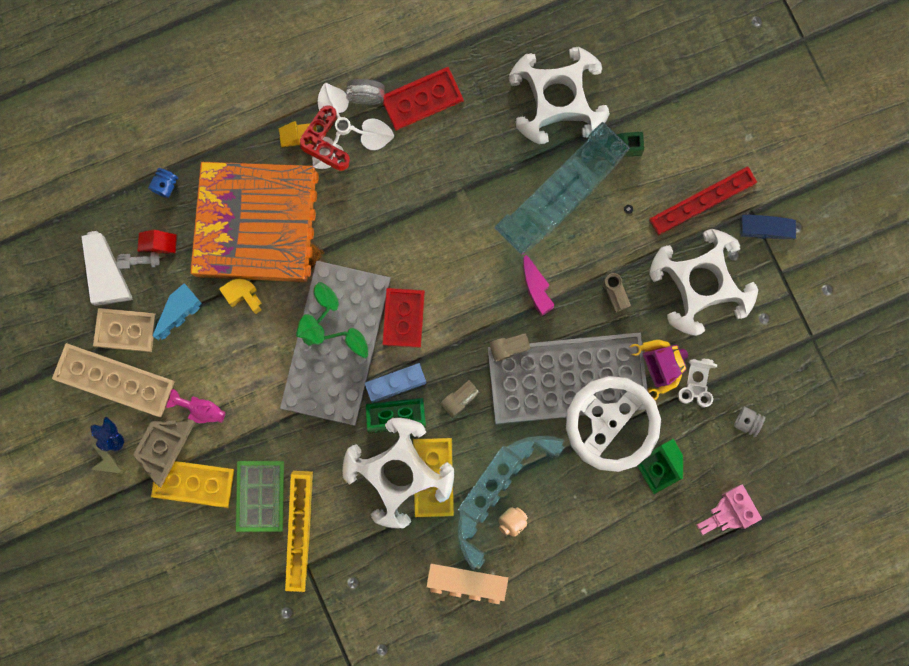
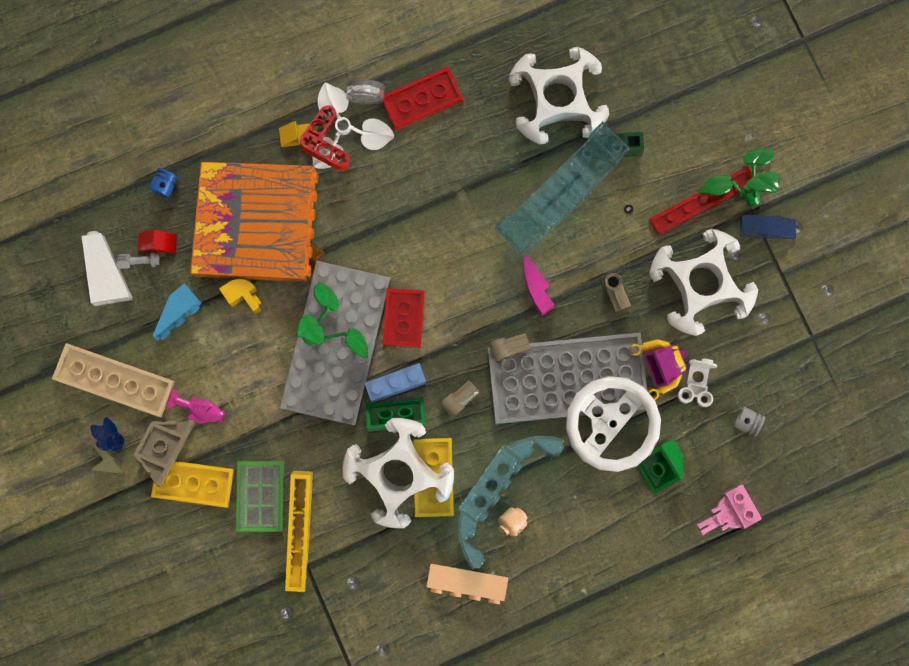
(124, 330): tan plate -> none
(763, 182): none -> green plant

